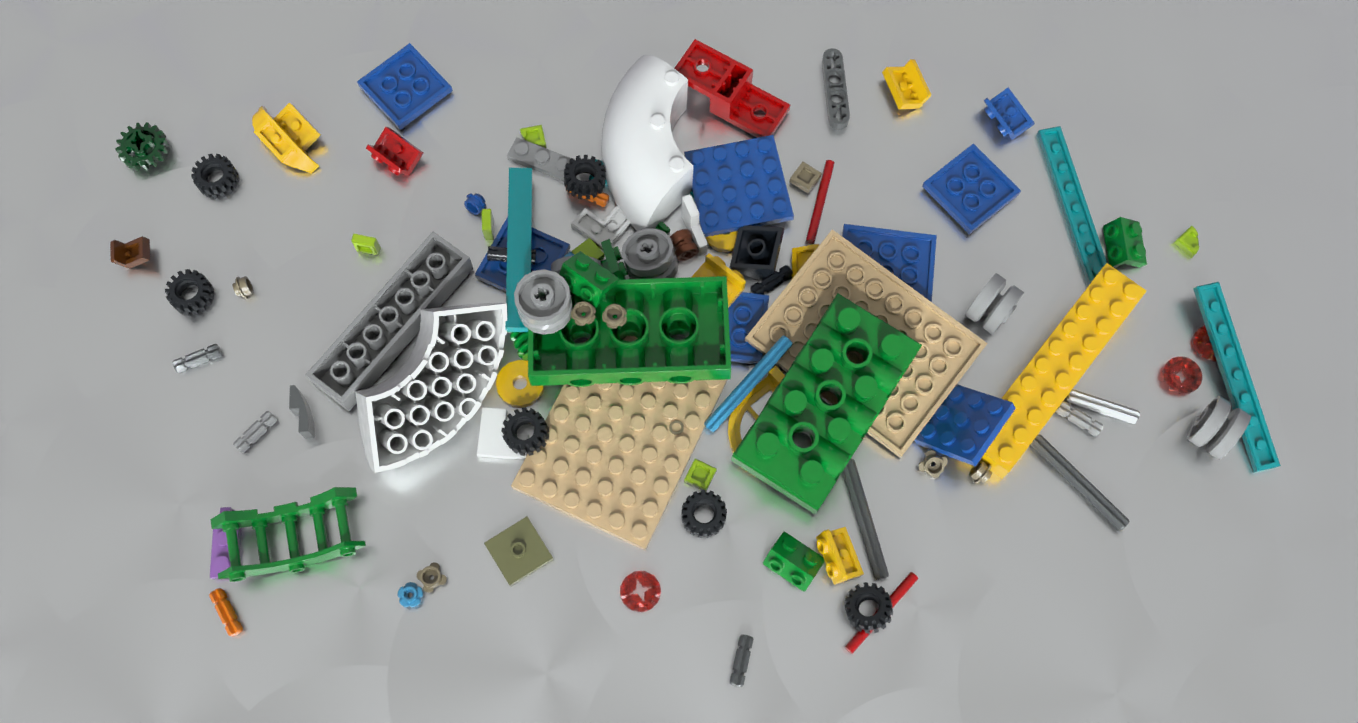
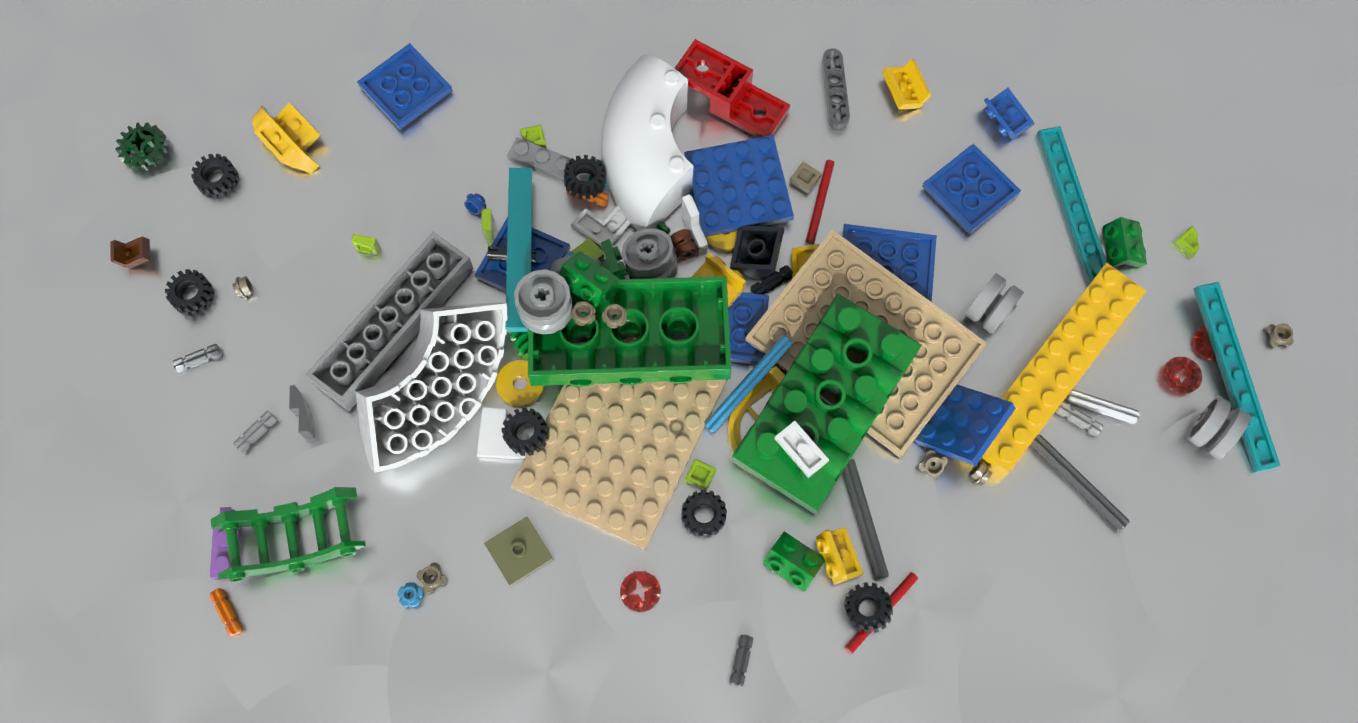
(395, 152): red bracket -> none
(801, 449): none -> white plate
(1285, 331): none -> dark tan plate

